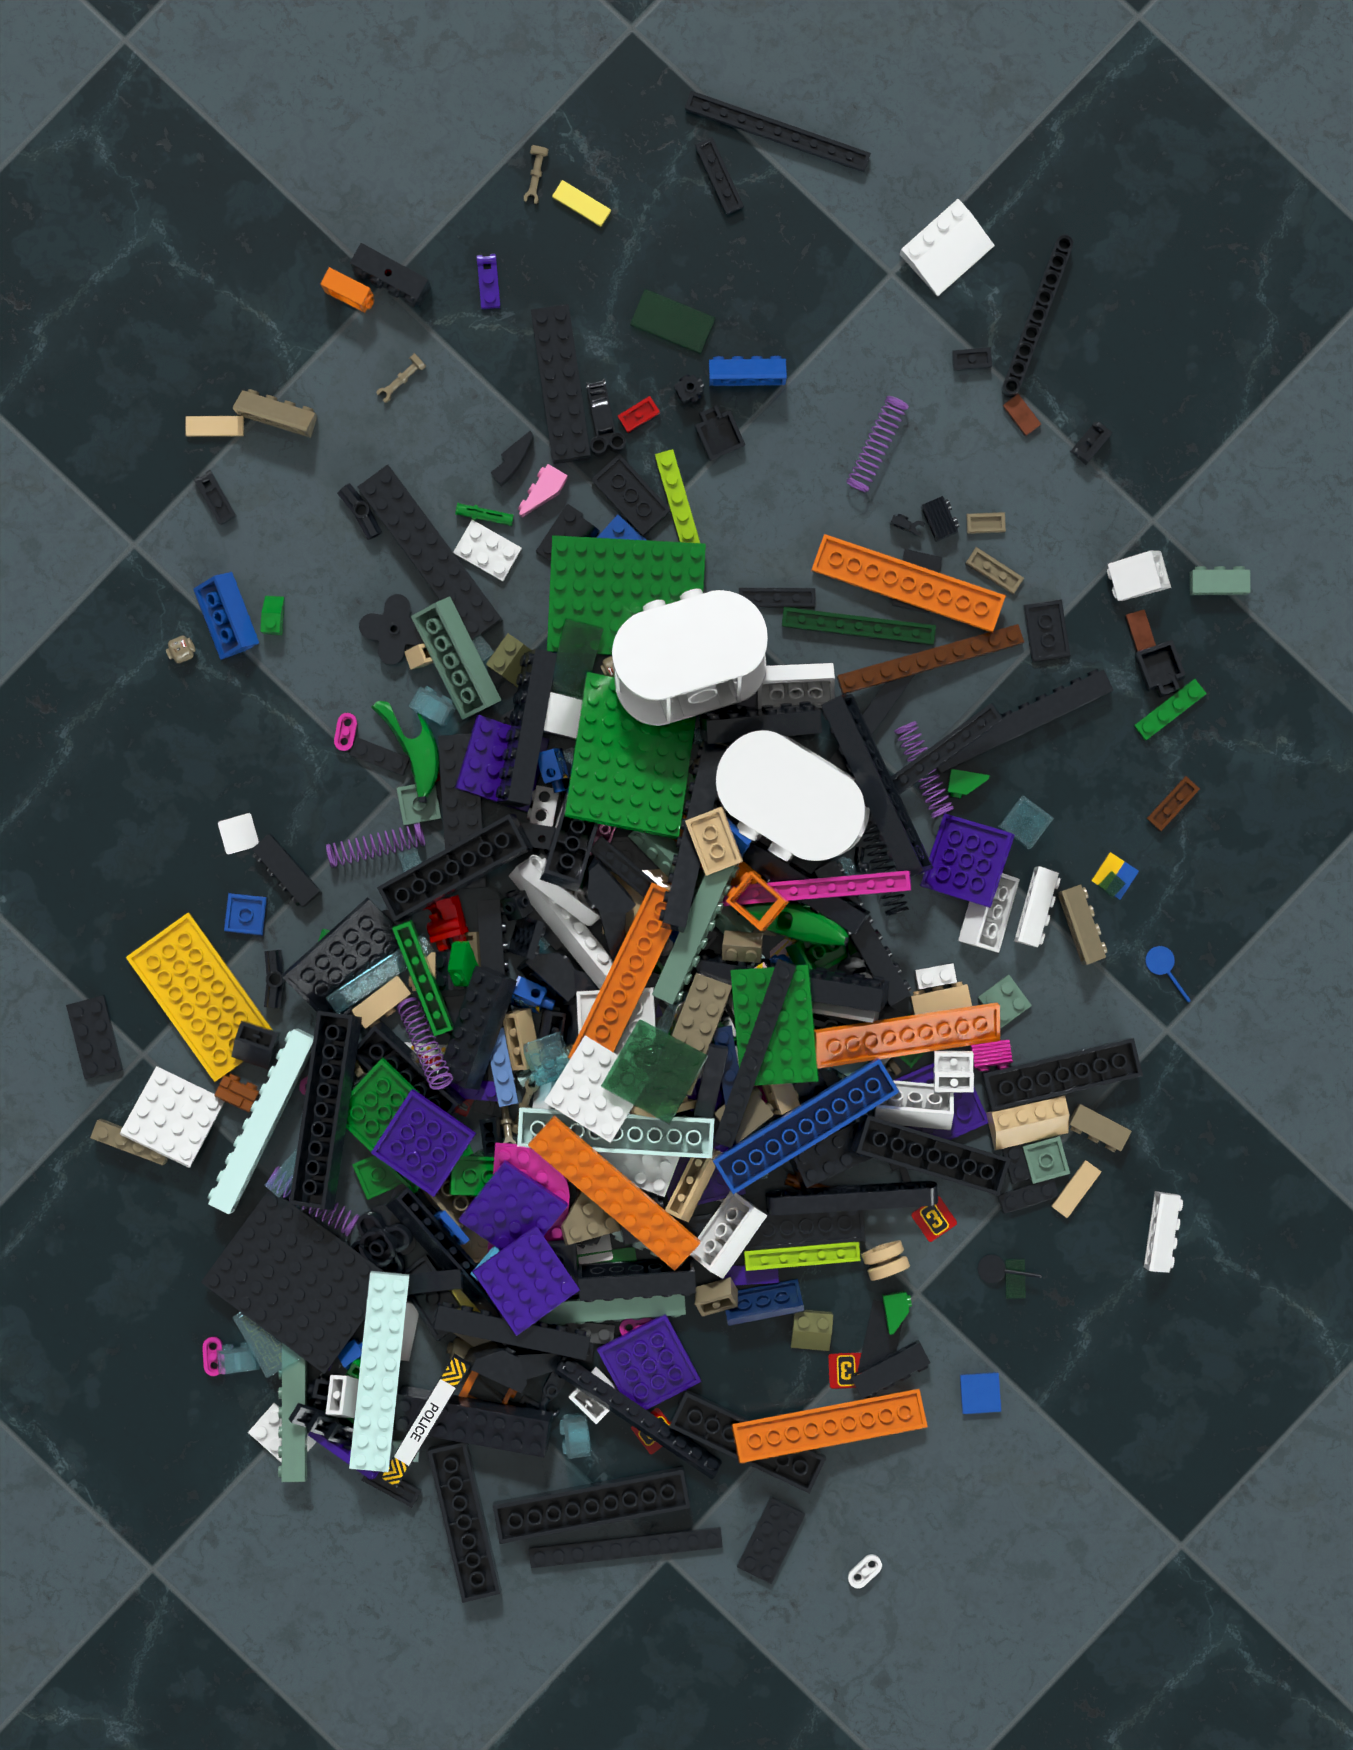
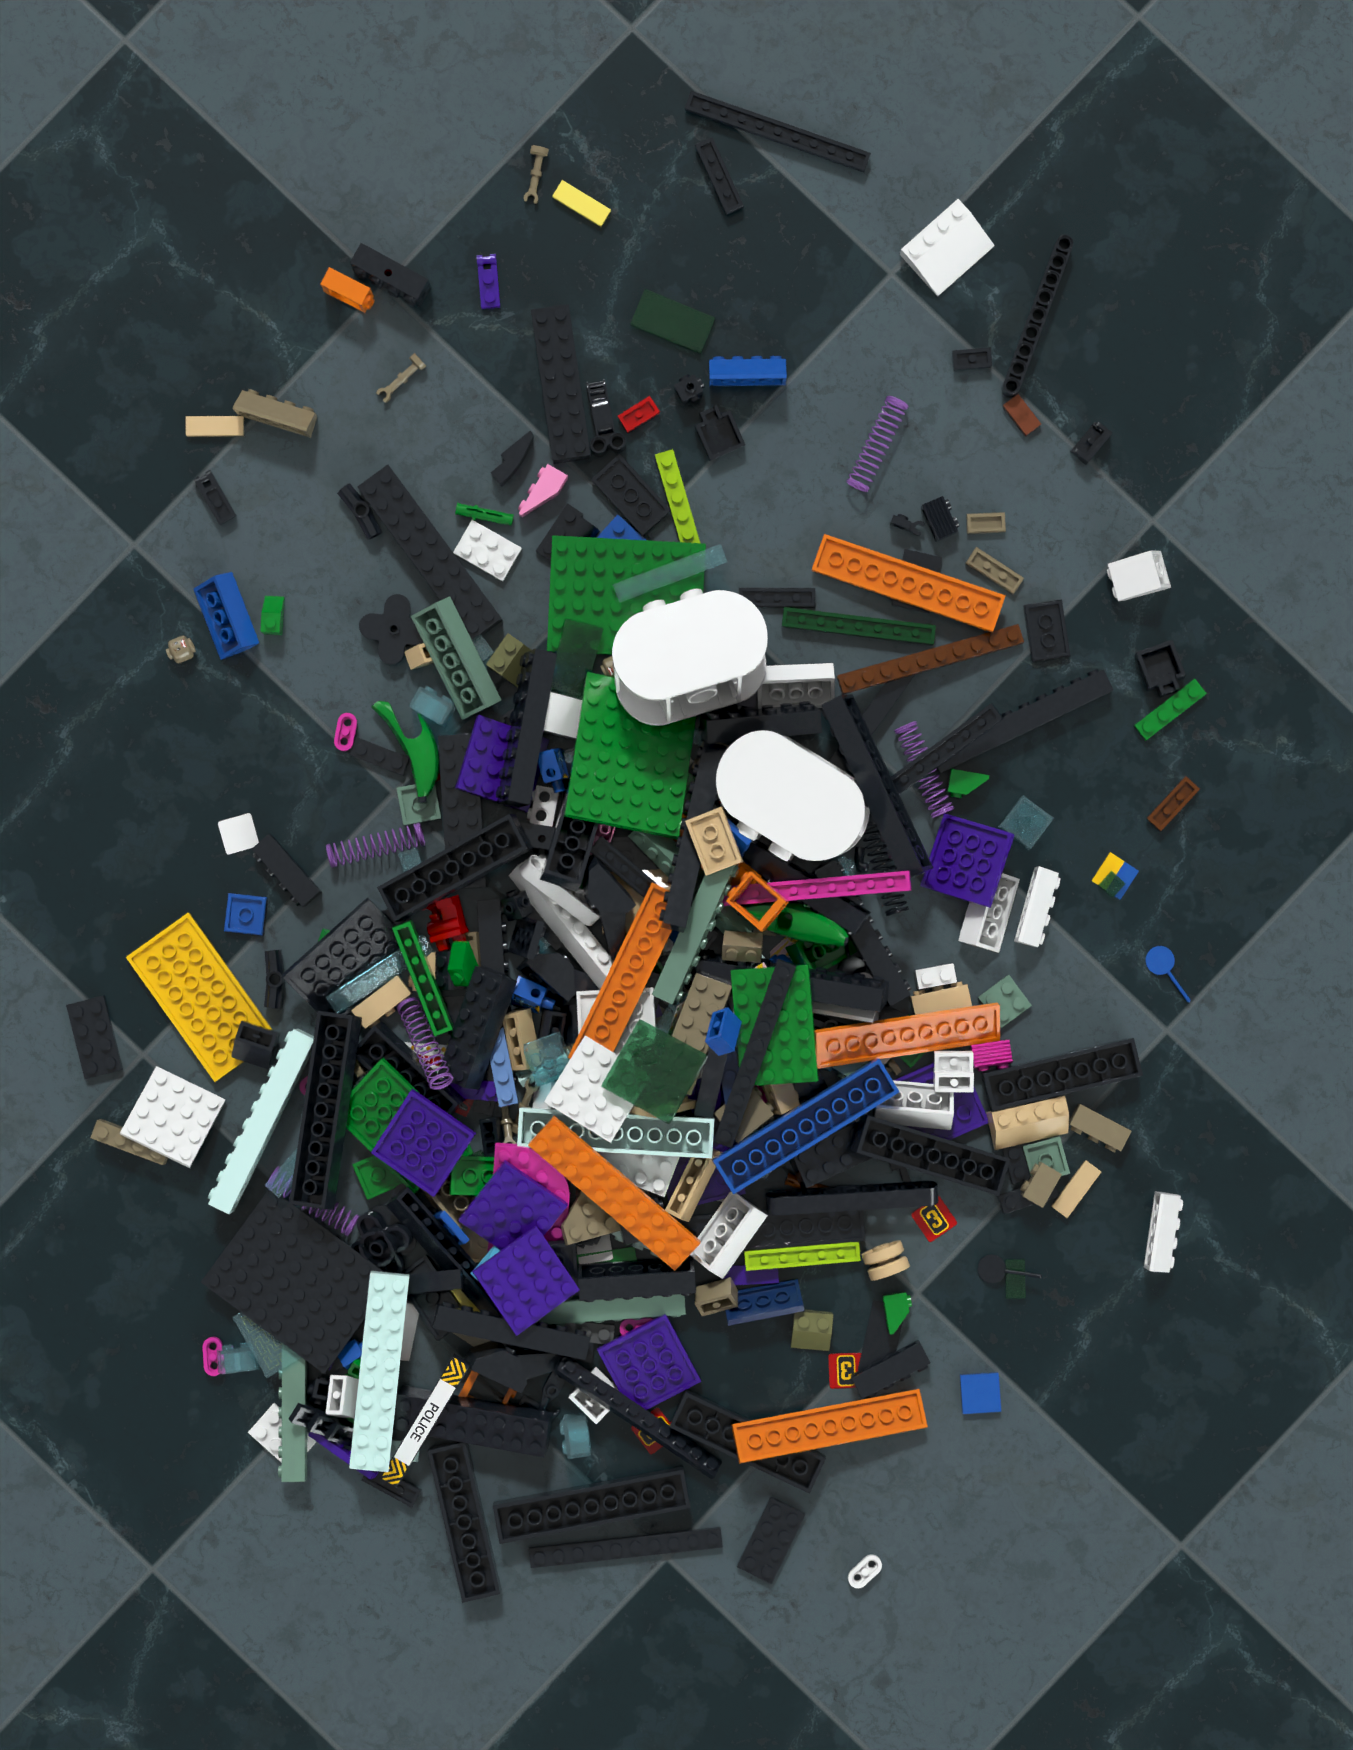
(237, 1092): dark orange brick -> none
(458, 1347): dark tan head -> none
(669, 573): none -> clear light blue plate
(723, 1031): none -> blue brick
(1040, 1184): none -> dark tan brick
(1081, 924): dark tan slope -> none
(1140, 630): copper tile -> none
(1220, 581): sand green brick -> none

